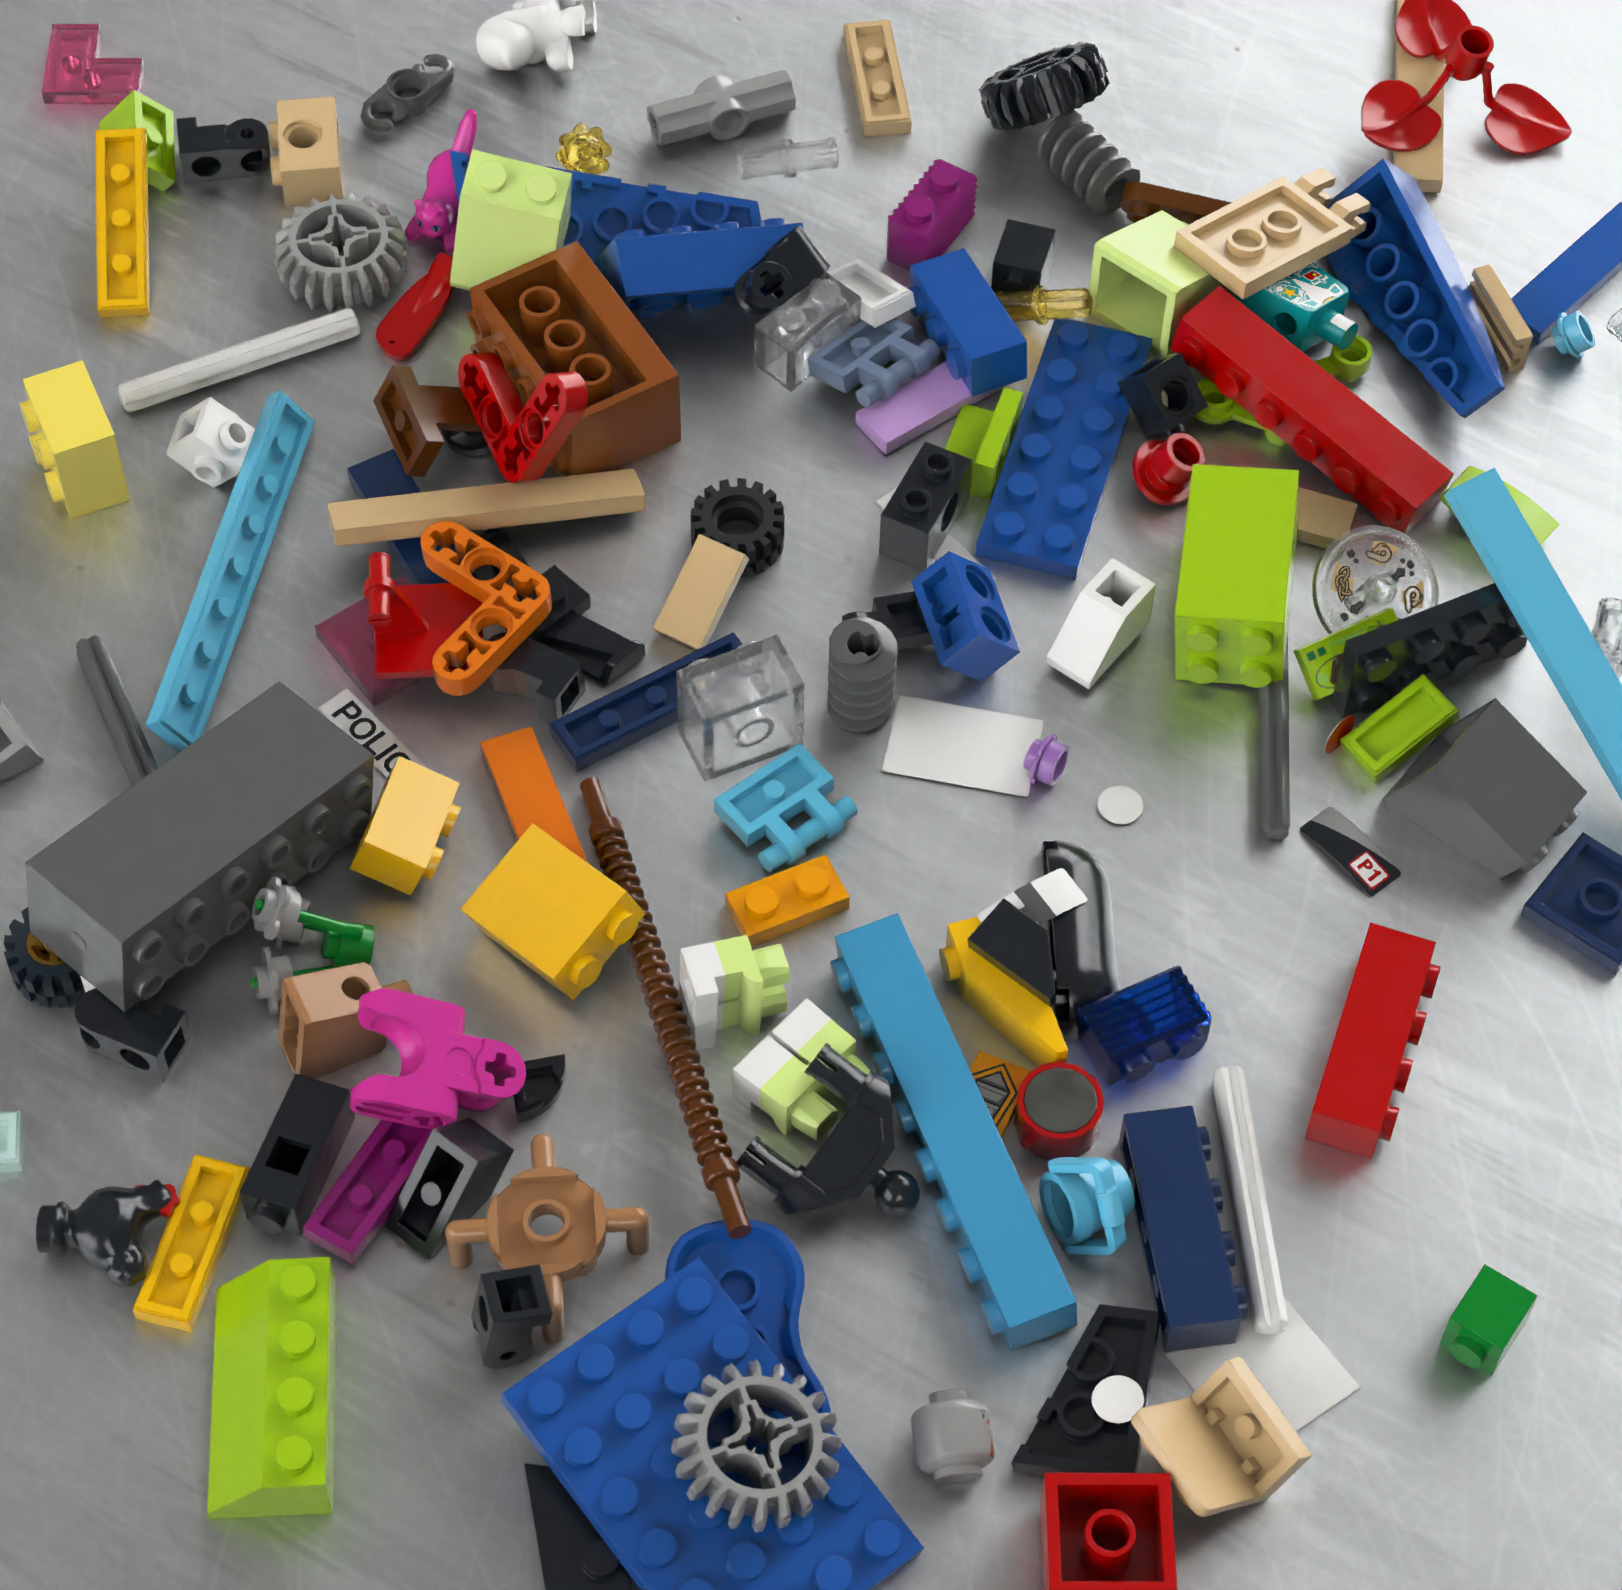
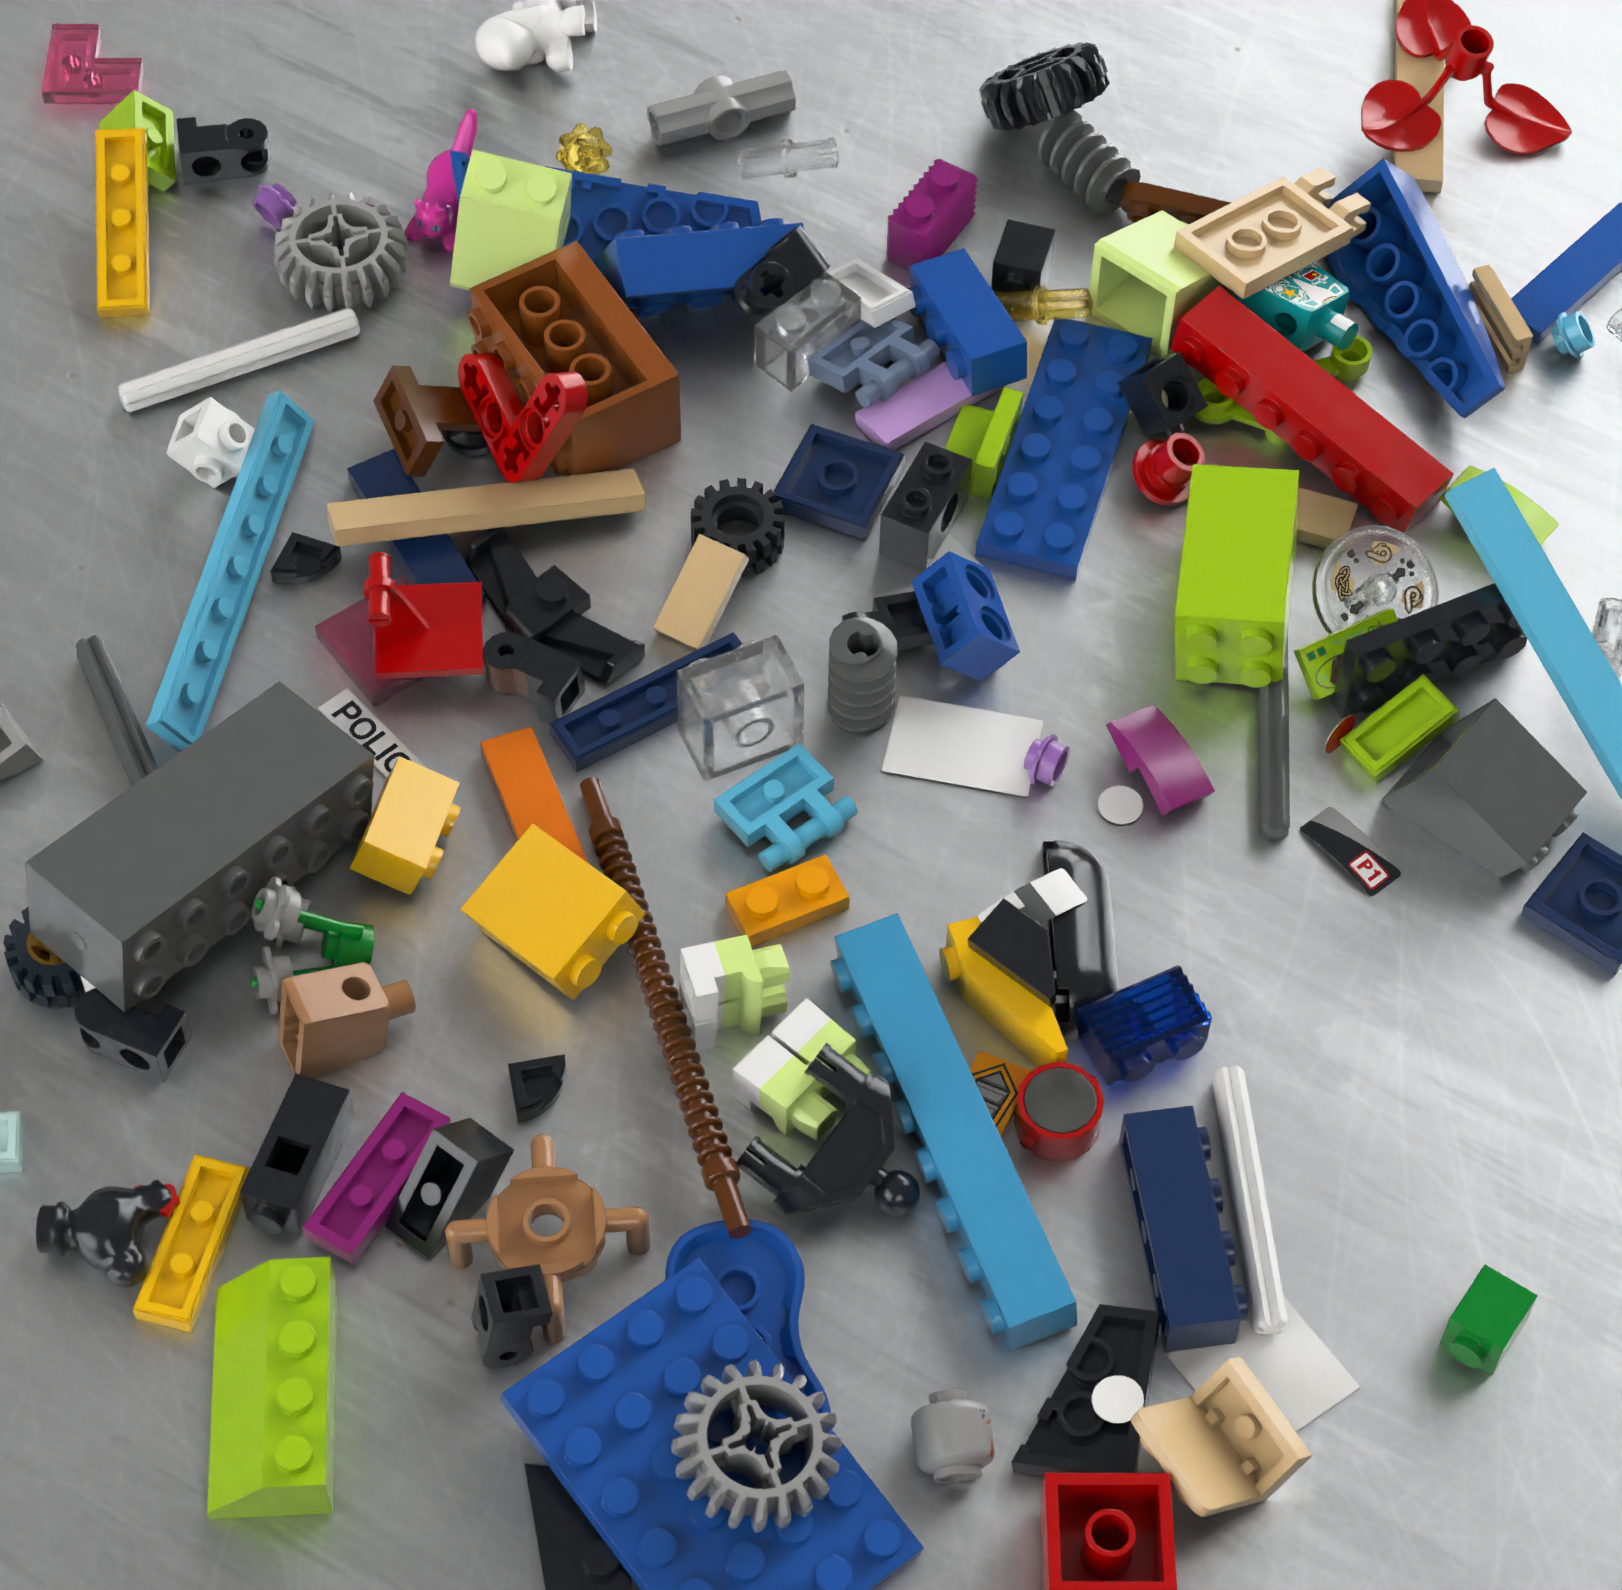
(73, 440): light yellow brick -> none
(274, 203): none -> medium lavender plate
(304, 560): none -> black tile
(308, 150): tan brick -> none
(387, 100): dark grey piece -> none
(416, 311): red piece -> none
(438, 1063): dark pink piece -> none
(498, 607): orange beam -> none
(838, 481): none -> dark blue tile
(877, 78): tan tile -> none
(1085, 1197): medium azure piece -> none
(1102, 623): white slope -> none
(1163, 756): none -> magenta slope
(1371, 1042): red brick -> none

